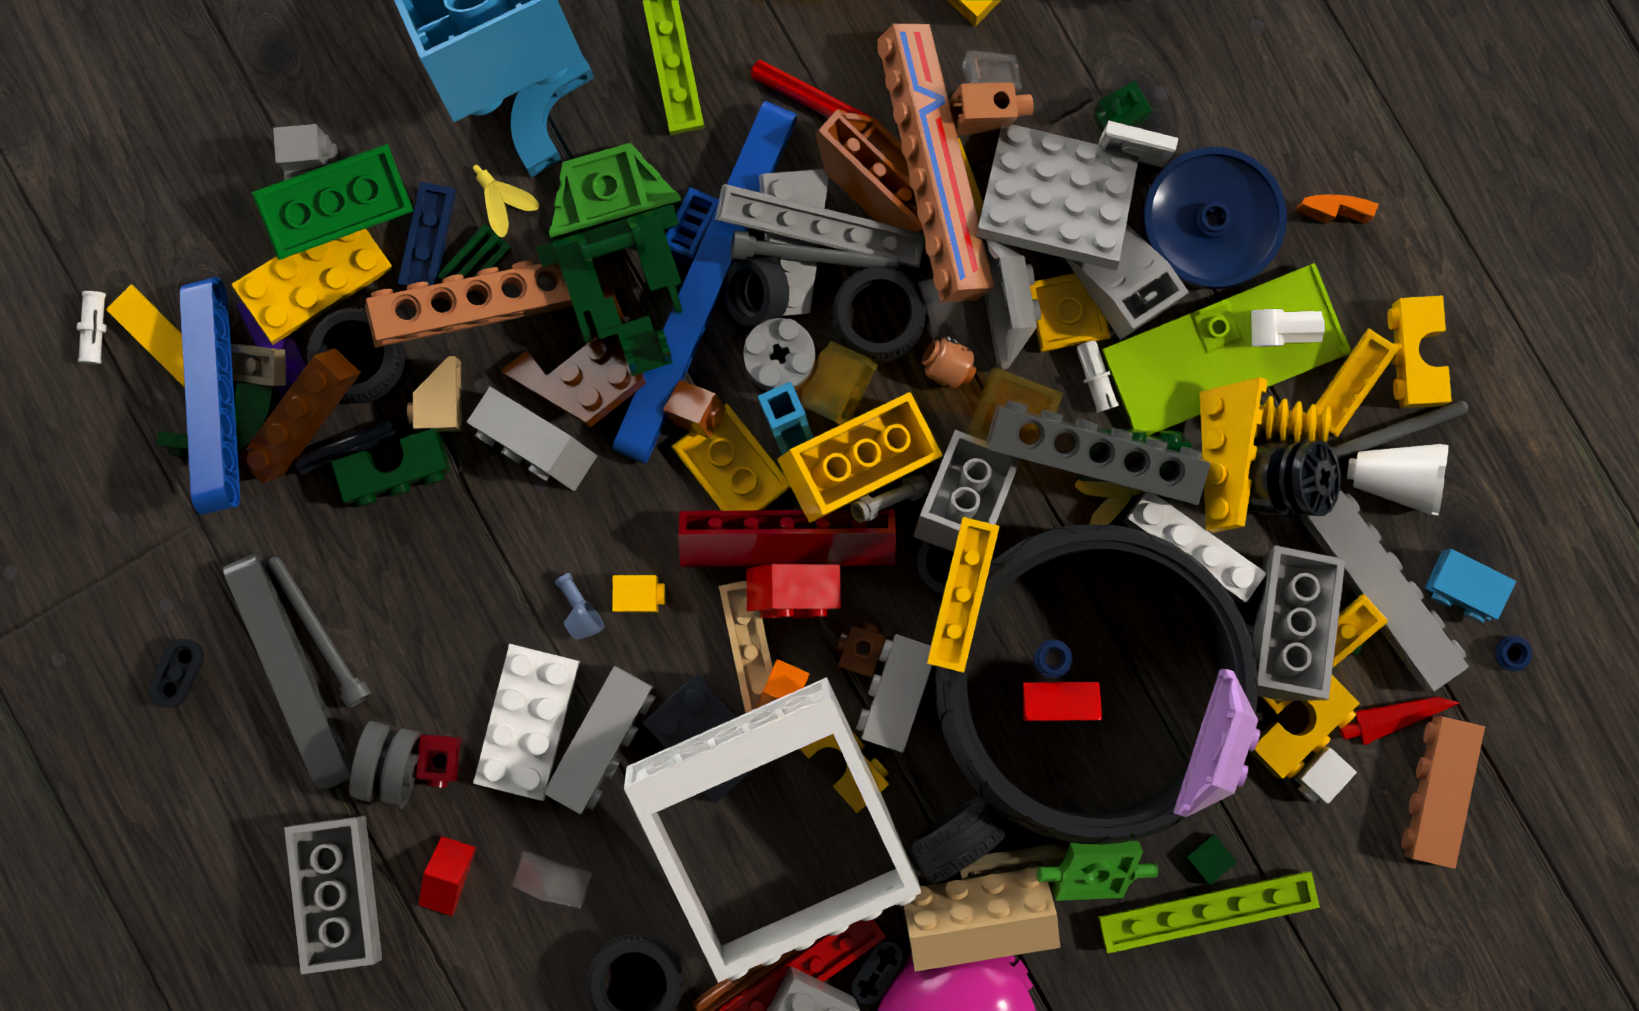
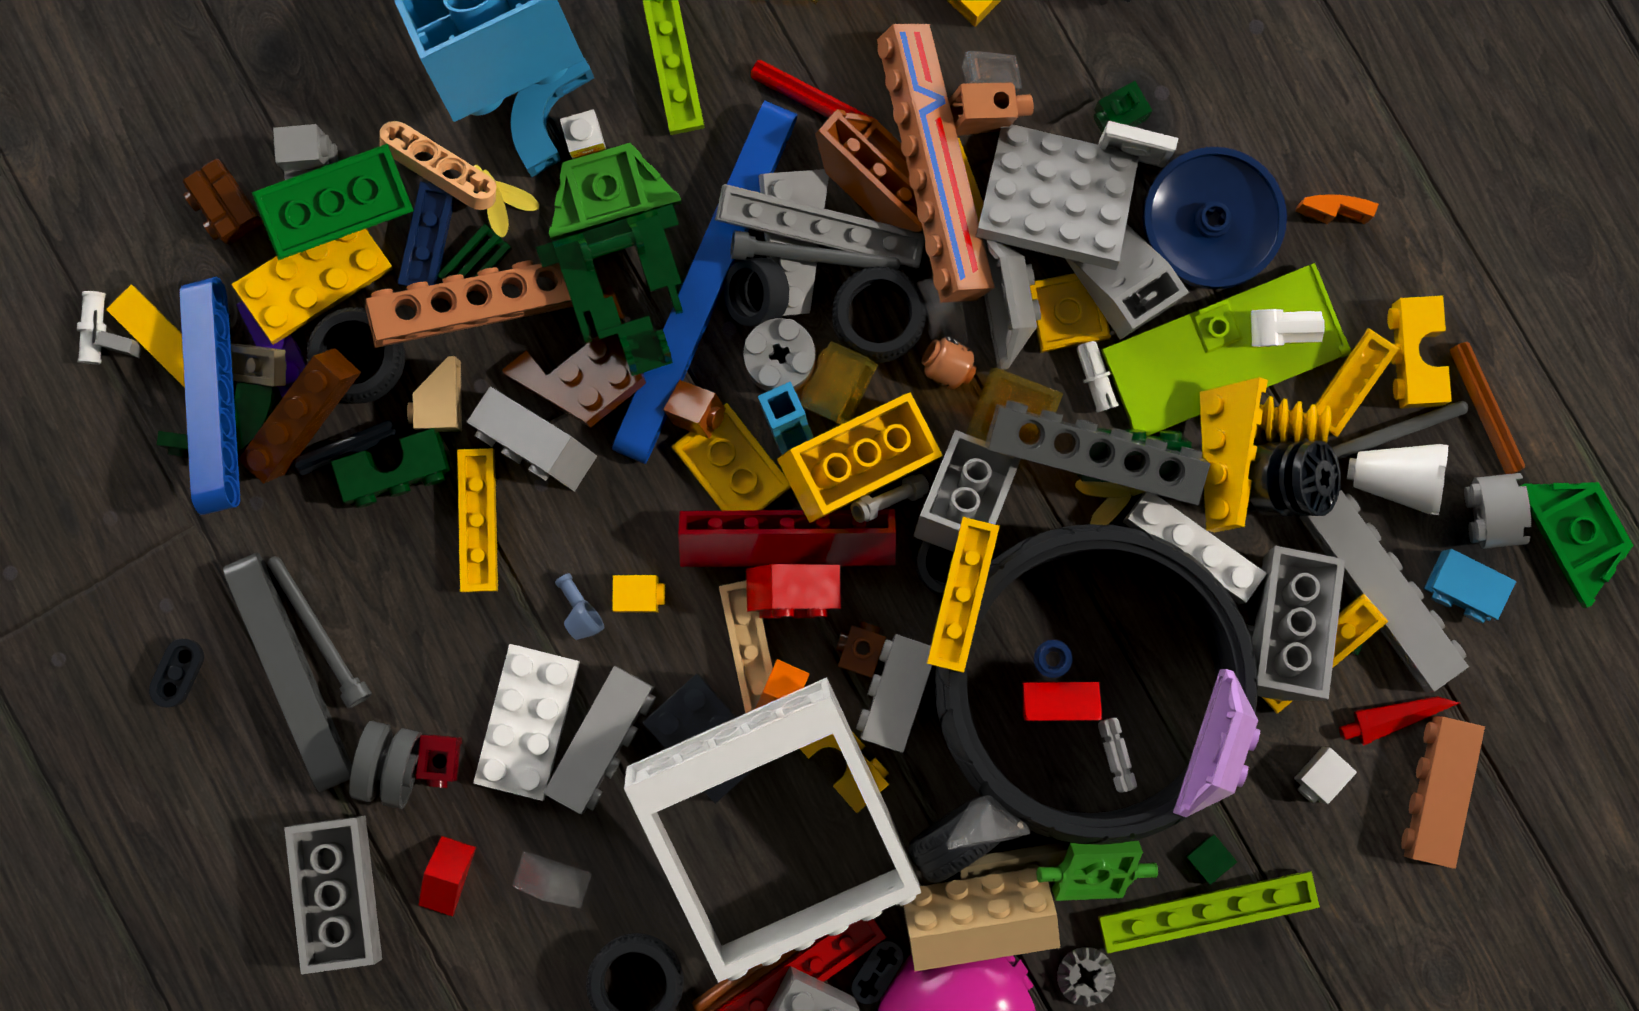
(119, 344): none -> light grey tile
(222, 202): none -> reddish brown brick
(442, 160): none -> light nougat beam
(477, 520): none -> yellow plate
(583, 134): none -> white brick
(687, 248): blue slope -> none
(986, 823): none -> clear slope
(1069, 973): none -> light grey gear
(1117, 755): none -> light grey axle
(1284, 752): yellow arch -> none
(1487, 408): none -> dark orange axle
(1499, 511): none -> light grey brick
(1524, 653): dark blue plate -> none
(1580, 533): none -> green wing

